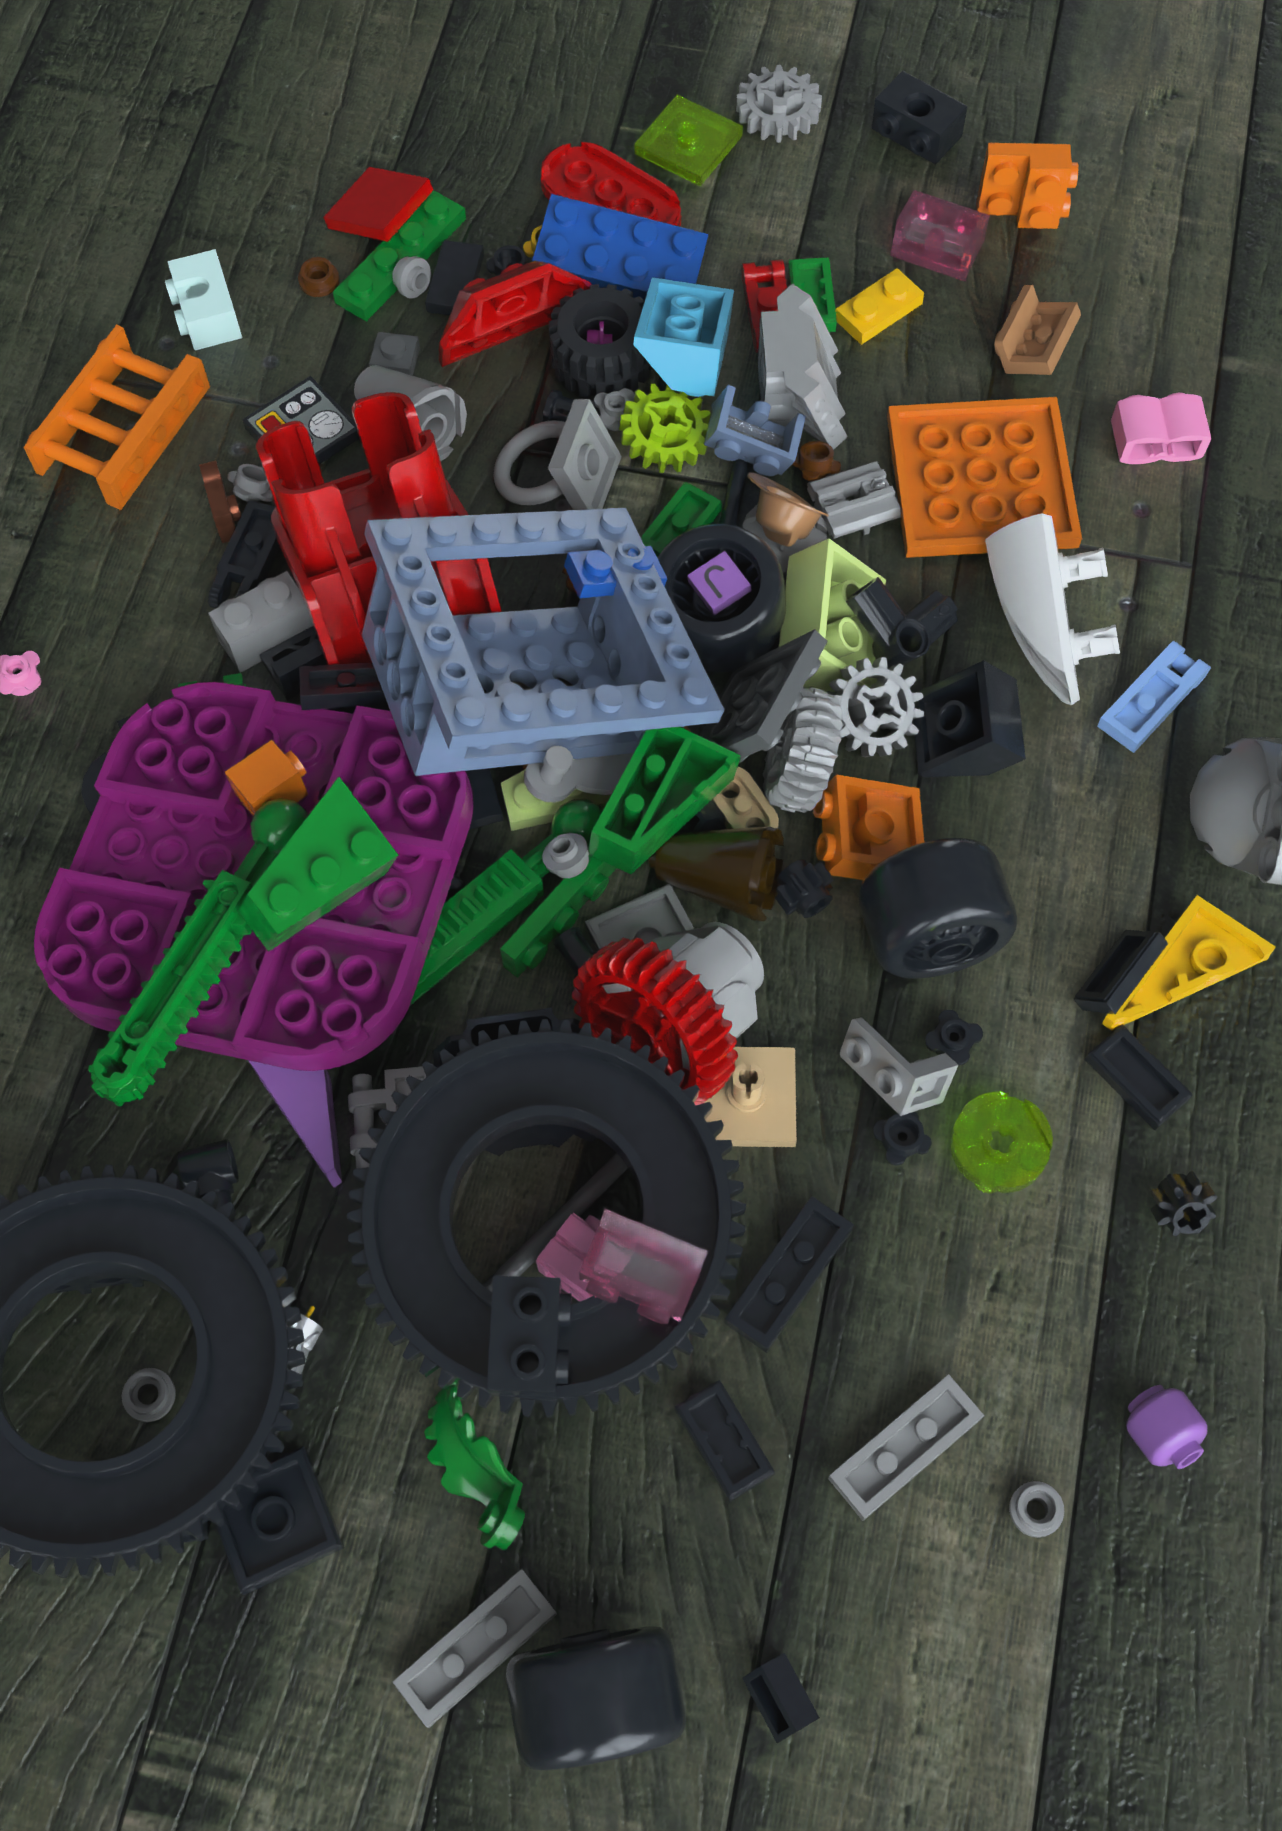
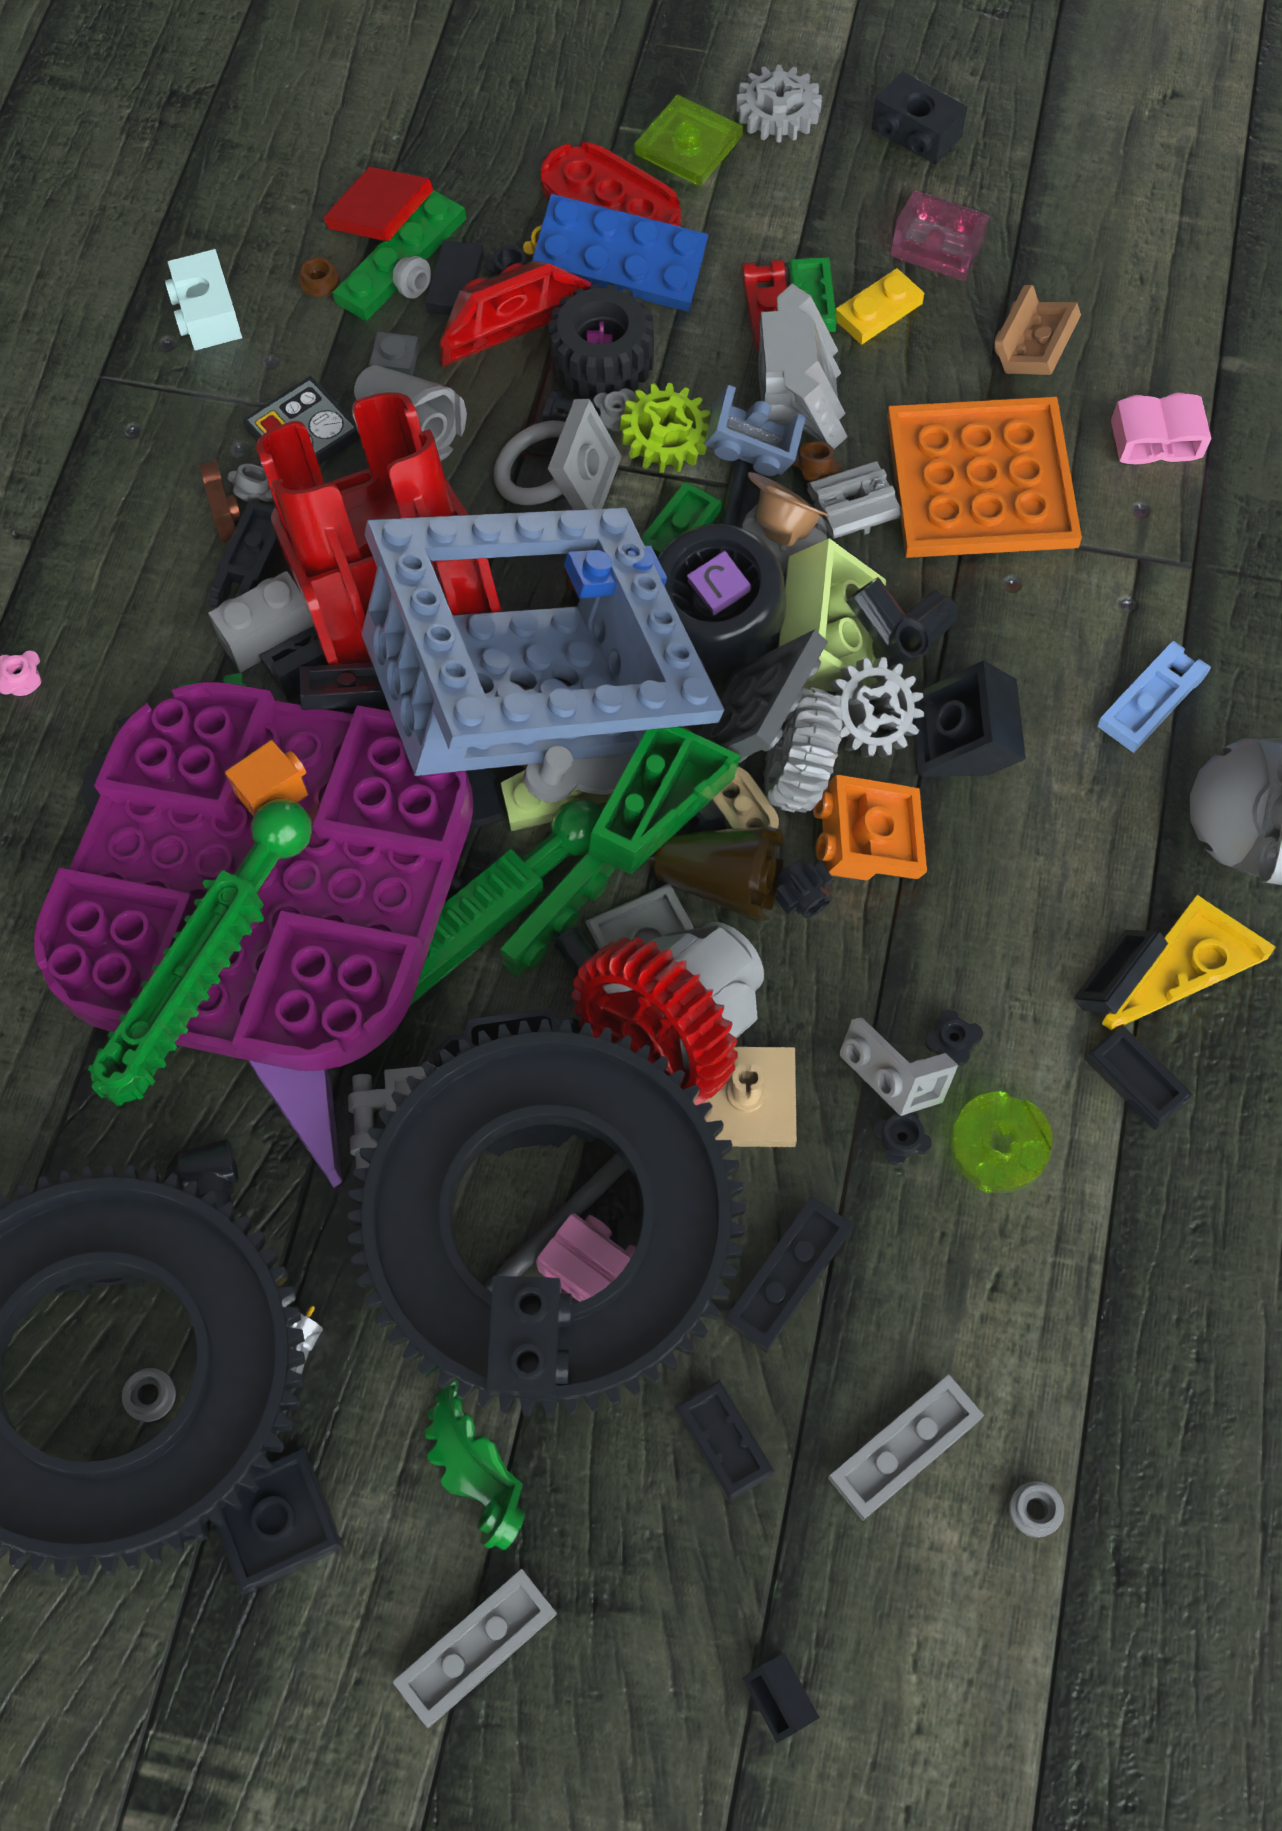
(138, 446): orange fence -> none
(318, 869): green wedge -> none
(566, 855): light grey plate -> none
(595, 1698): black wheel -> none
(642, 1267): clear pink window -> none
(685, 333): medium azure slope -> none
(937, 908): black wheel -> none
(1028, 183): orange plate -> none
(1031, 591): white piece -> none
(1166, 1427): medium lavender head -> none
(1183, 1203): black gear -> none

